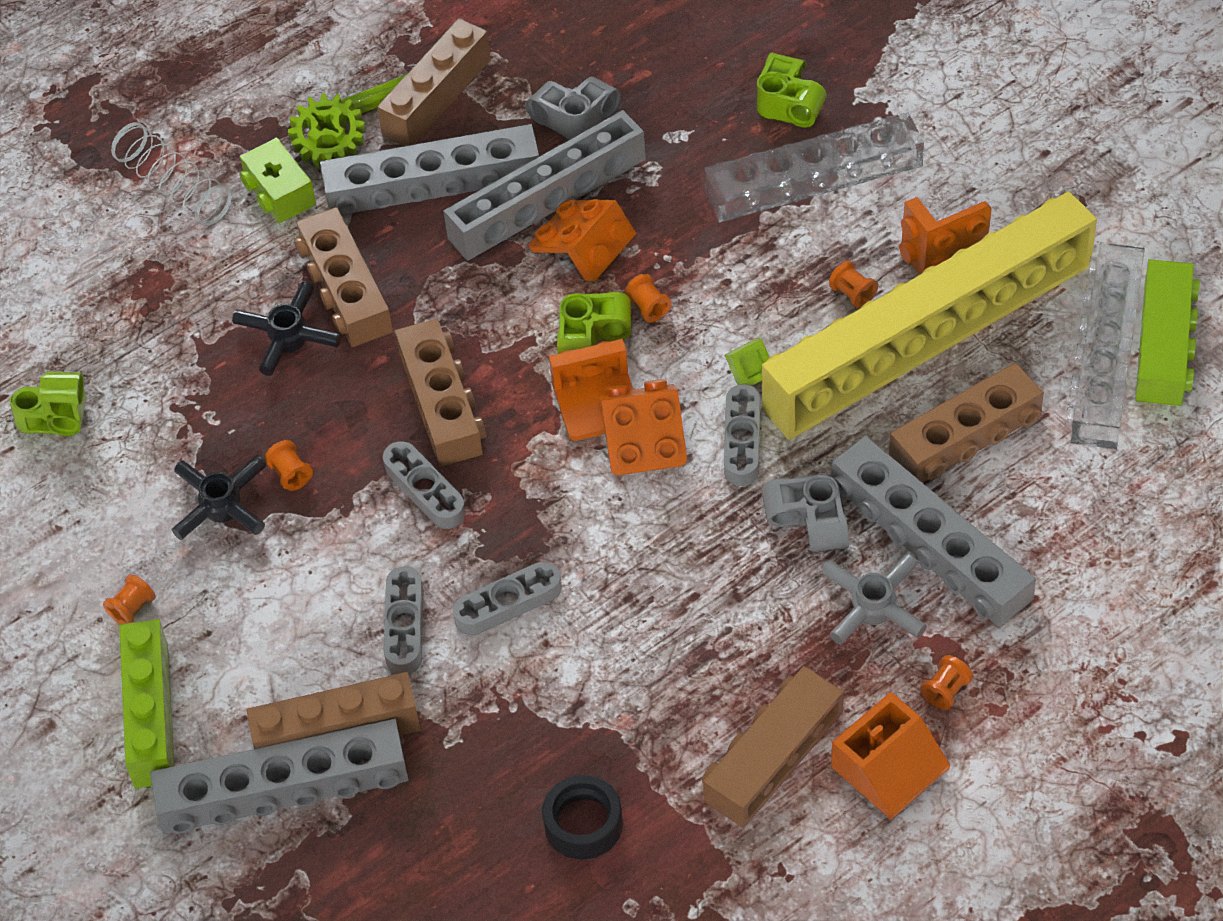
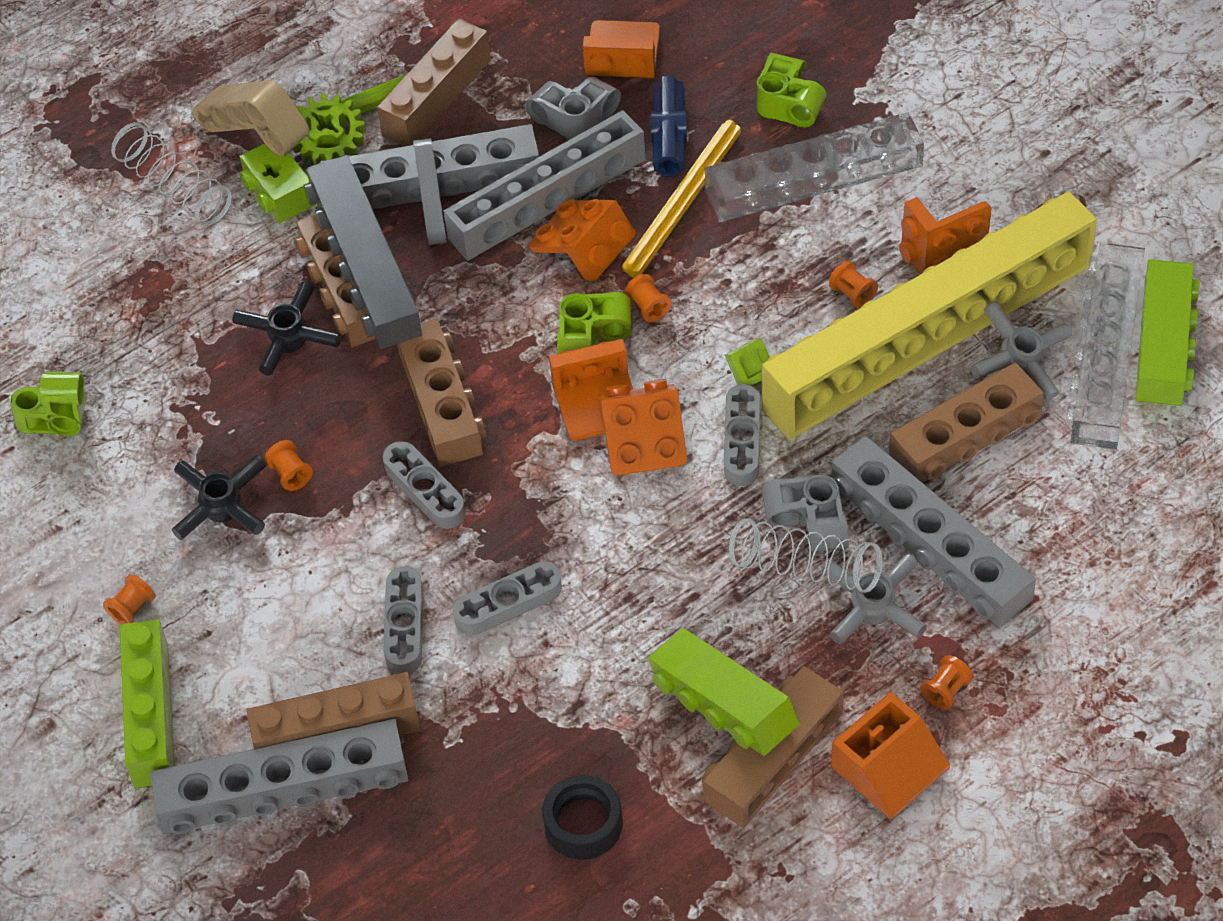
(257, 106): none -> tan beam
(363, 252): none -> brick
(429, 191): none -> light grey beam
(621, 49): none -> orange bracket
(668, 126): none -> dark blue piece
(680, 200): none -> yellow axle
(723, 692): none -> lime brick
(757, 540): none -> white piece
(1027, 340): none -> light grey bar

